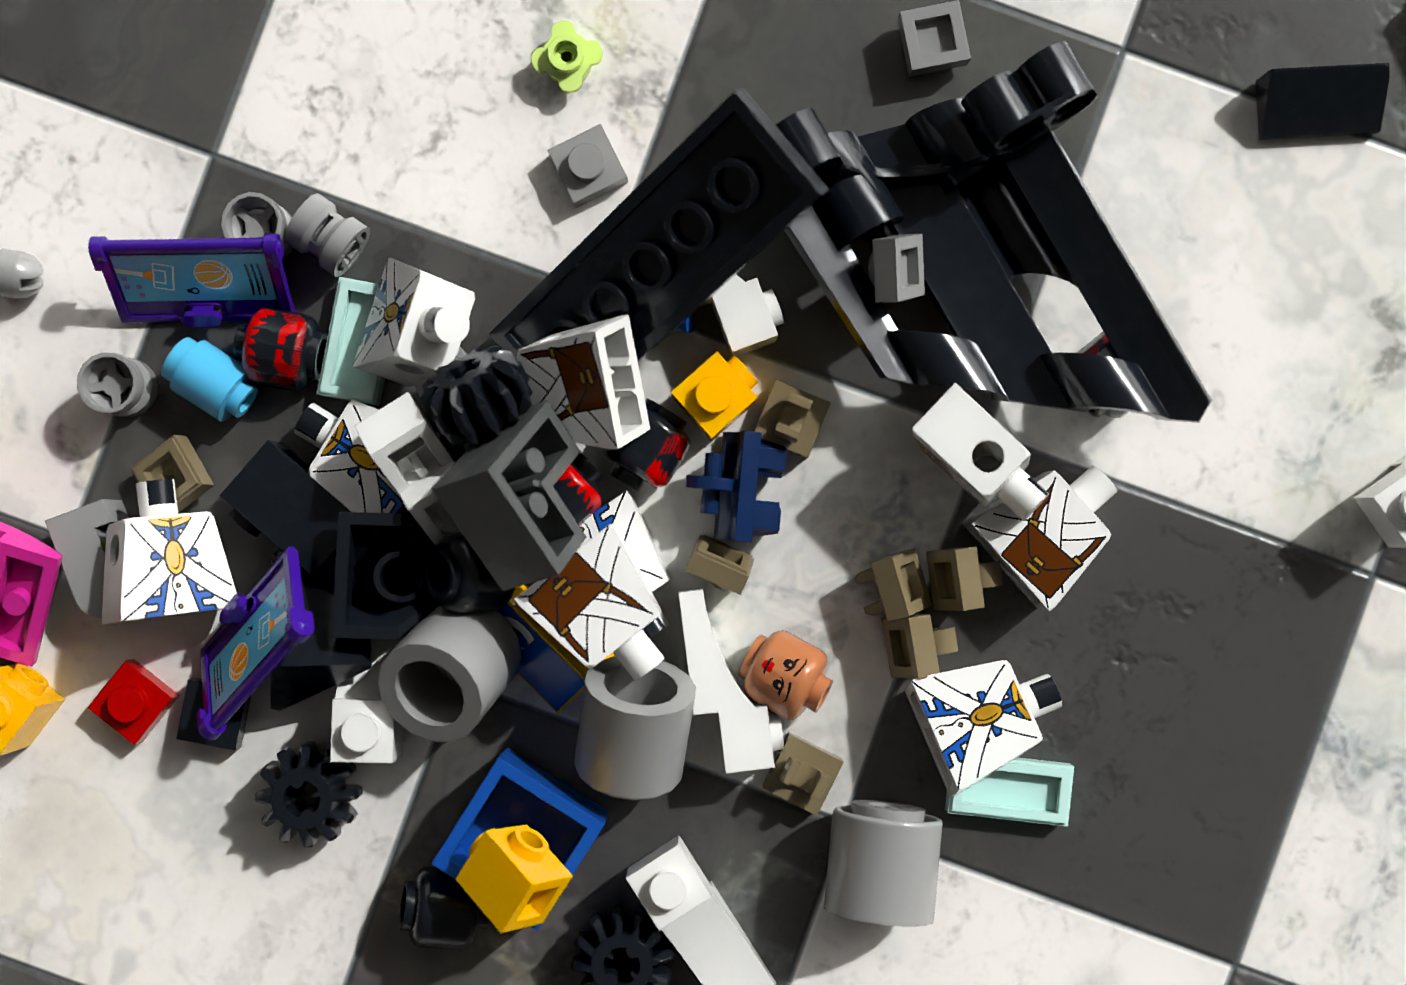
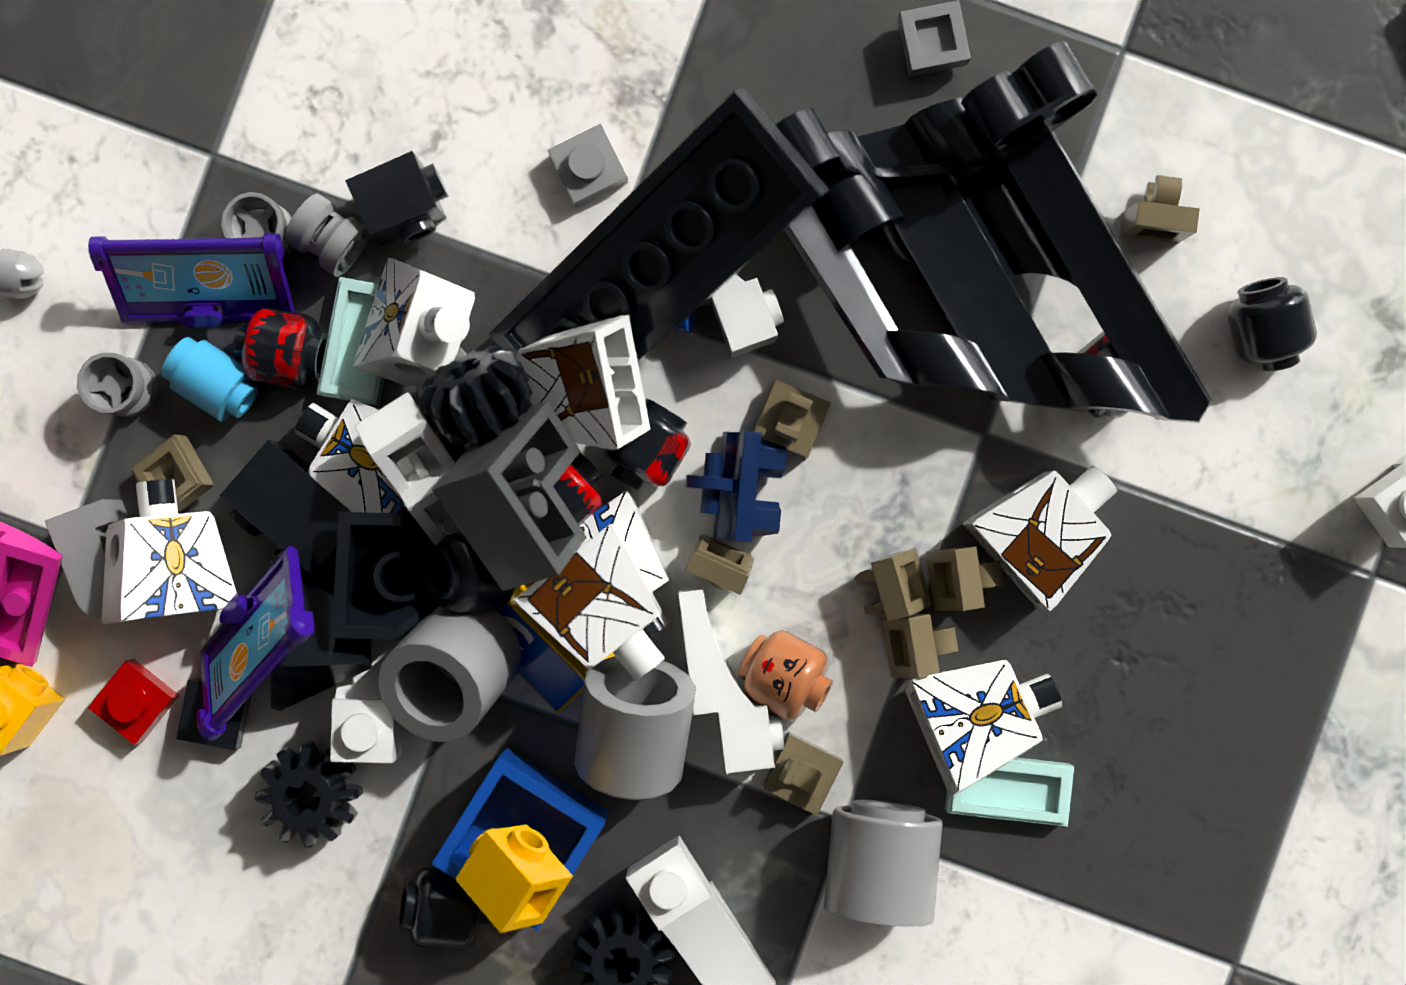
(399, 199): none -> black brick
(572, 73): yellowish green plate -> none
(716, 394): yellow brick -> none
(897, 267): light grey plate -> none
(959, 434): white torso -> none
(1159, 213): none -> dark tan tile
(1272, 323): none -> black head
(1321, 101): black slope -> none

